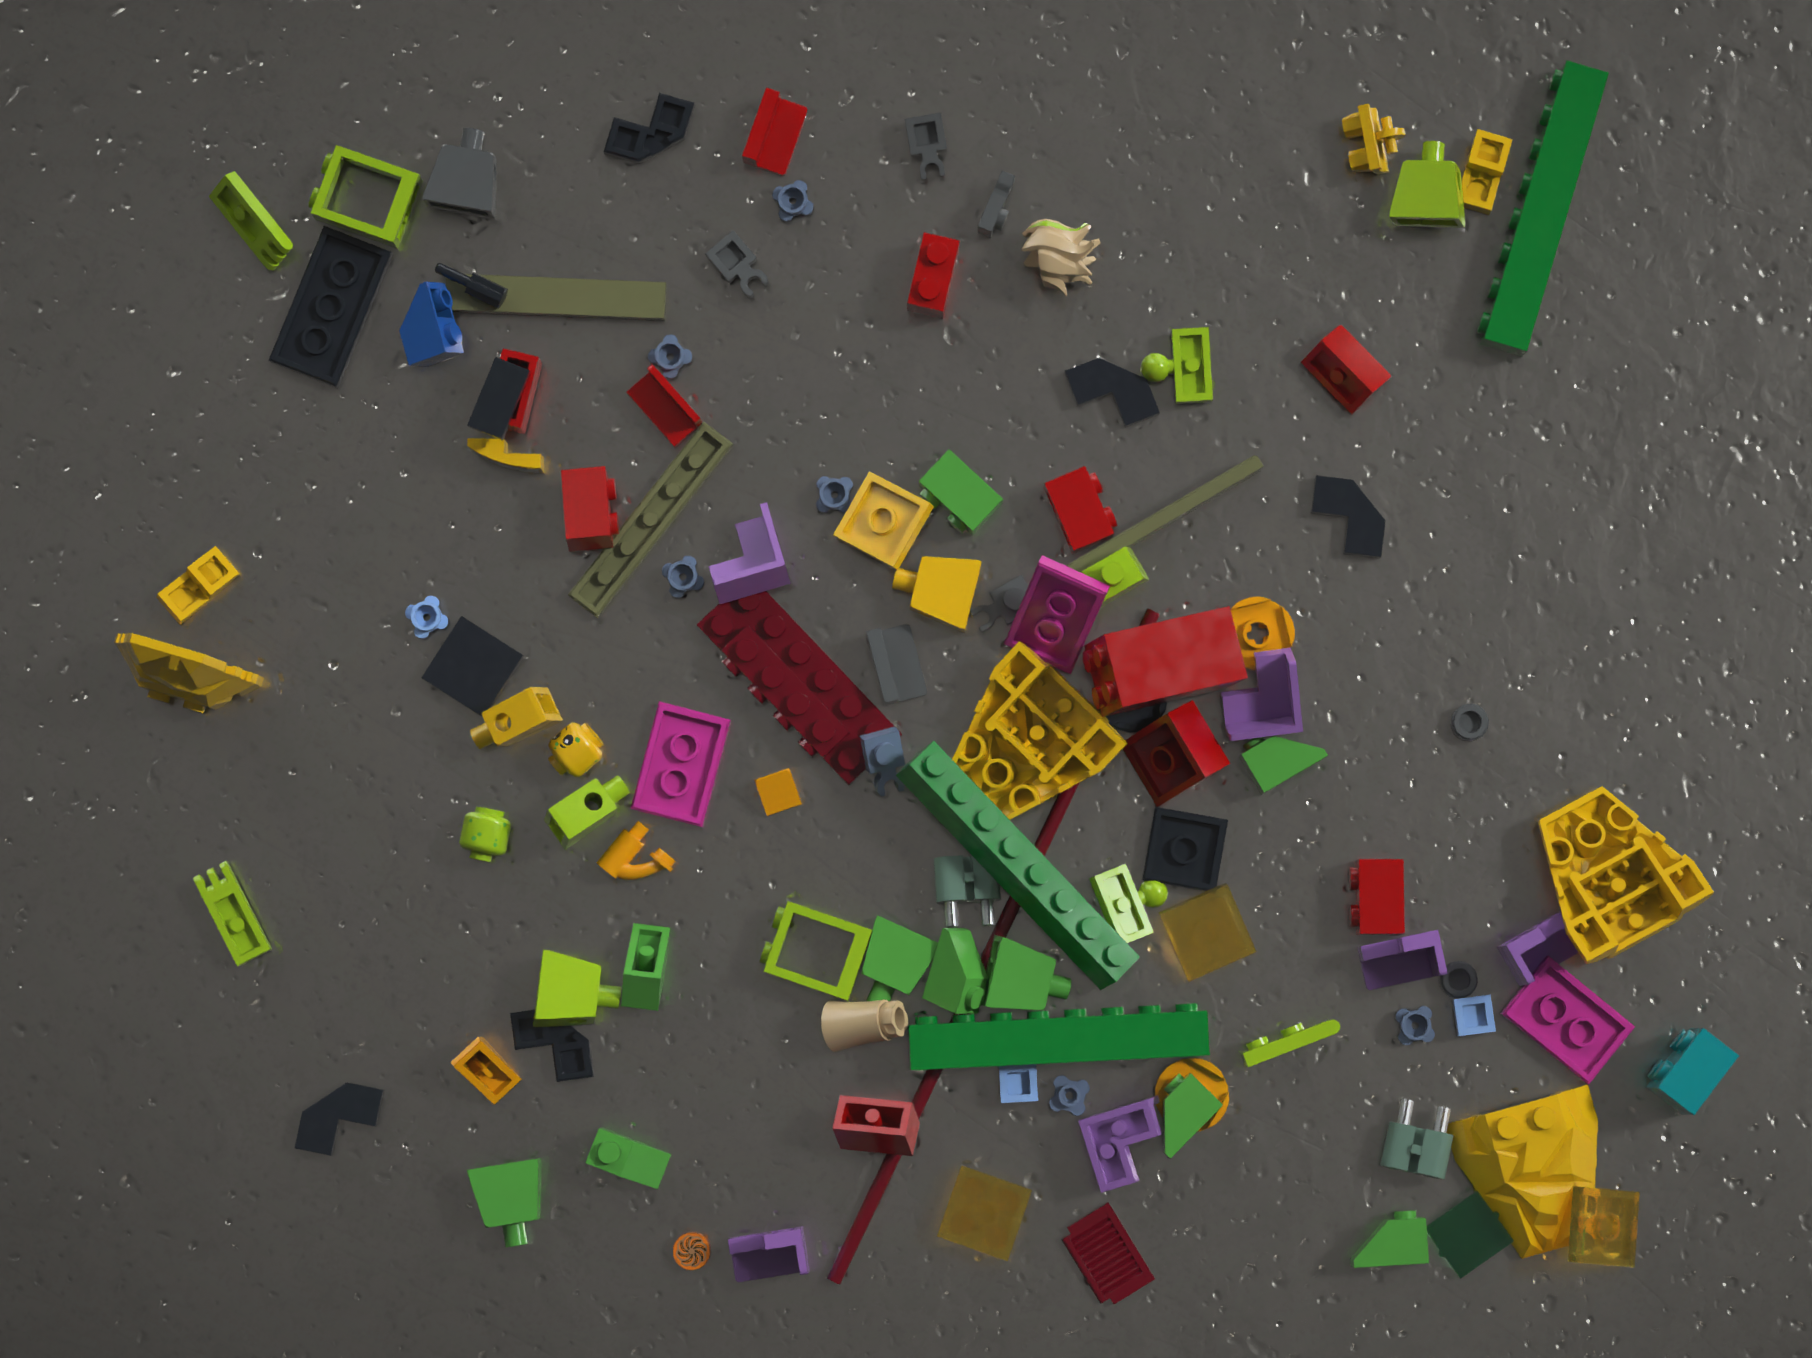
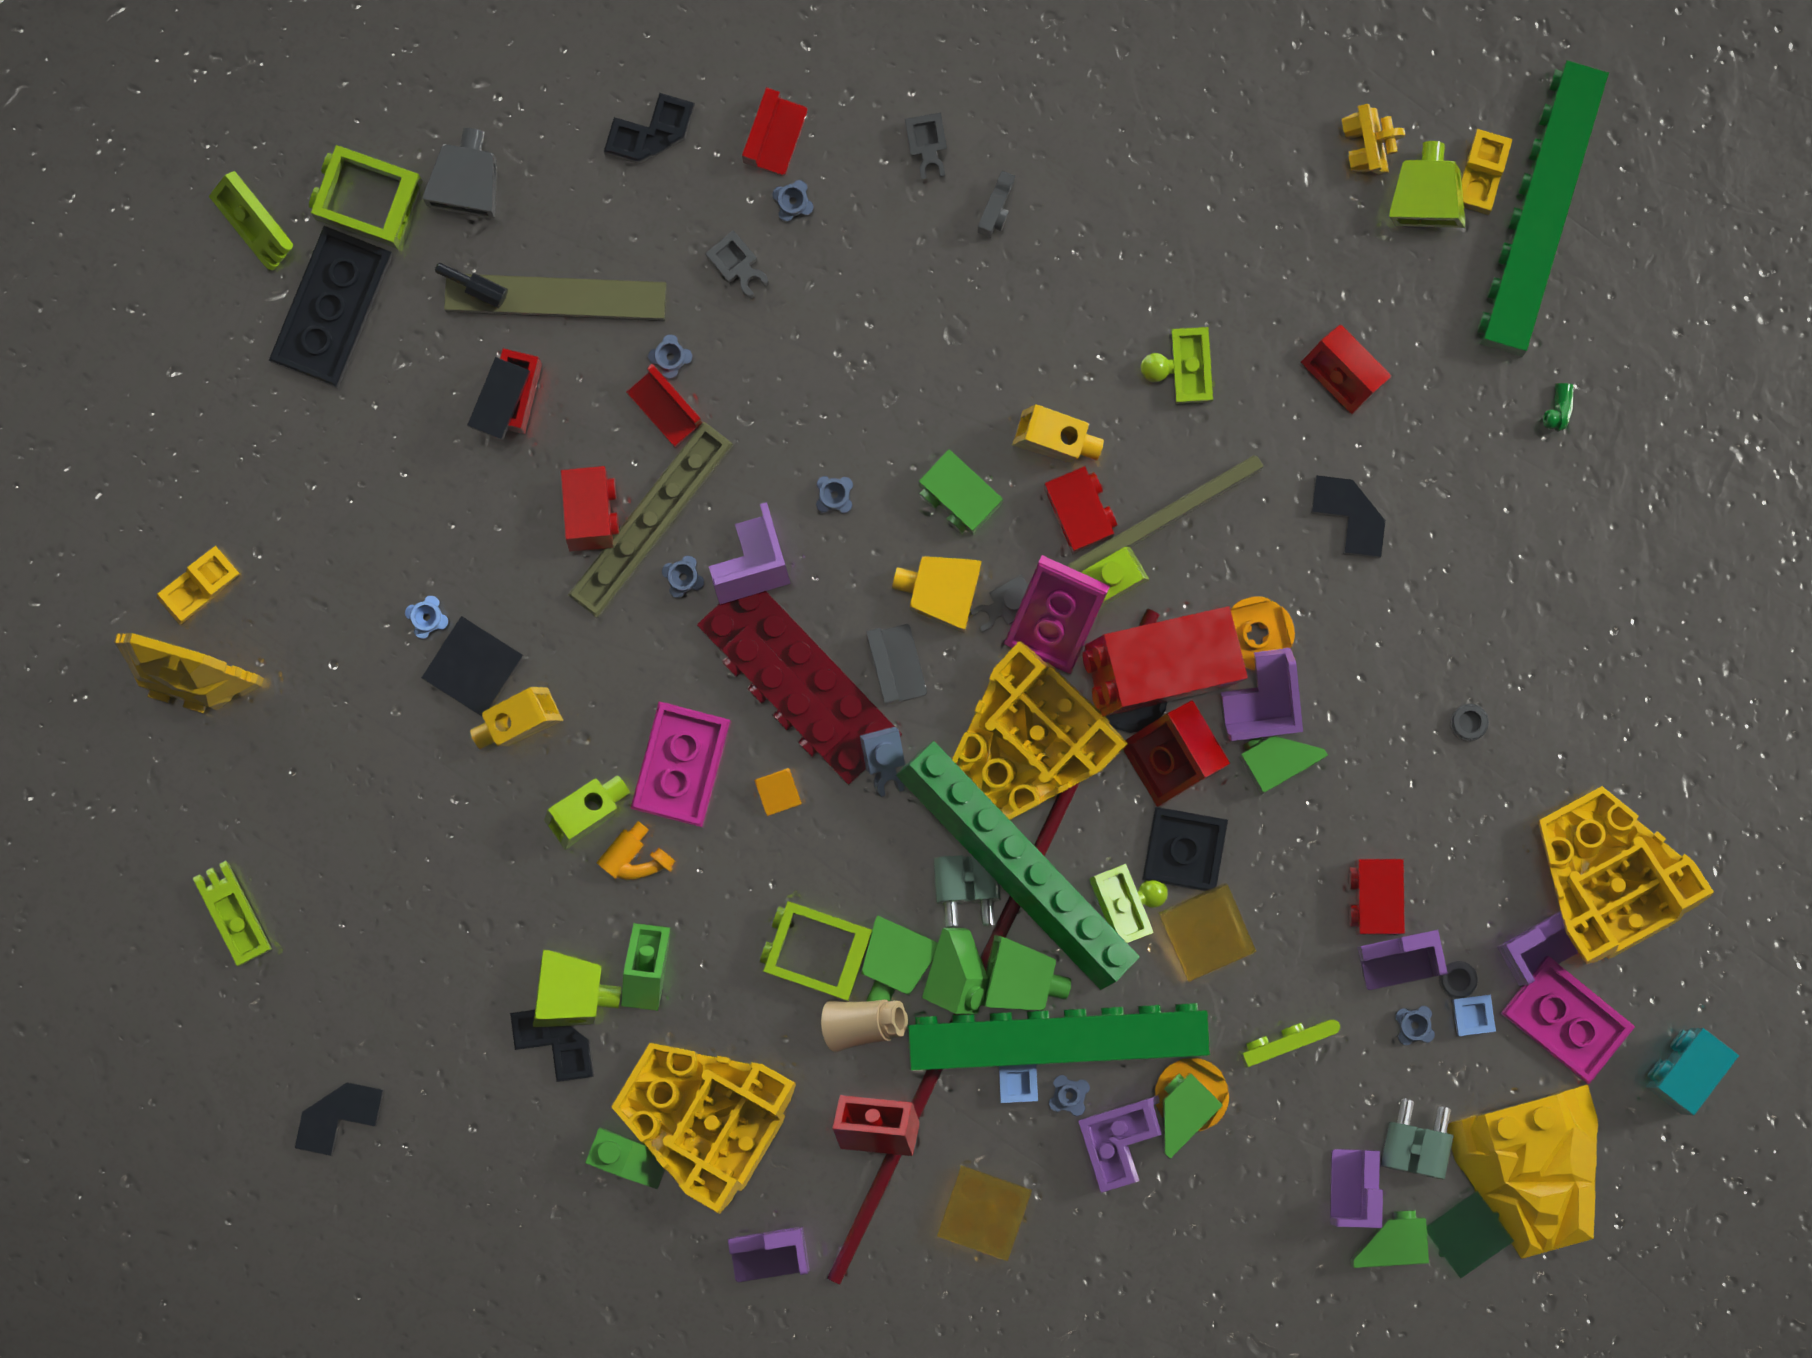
(430, 327): blue slope -> none
(485, 833): lime head -> none
(486, 1070): light orange slope -> none
(497, 452): yellow slope -> none
(508, 1196): bright green torso -> none
(575, 749): yellow head -> none
(692, 1251): tile -> none
(704, 1118): none -> yellow wedge
(883, 520): yellow plate -> none
(933, 275): red brick -> none
(1041, 433): none -> yellow torso
(1059, 253): tan hair -> none
(1103, 378): black tile -> none
(1107, 1255): dark red window -> none
(1355, 1189): none -> medium lavender panel
(1563, 406): none -> green arm
(1603, 1226): clear yellow plate -> none

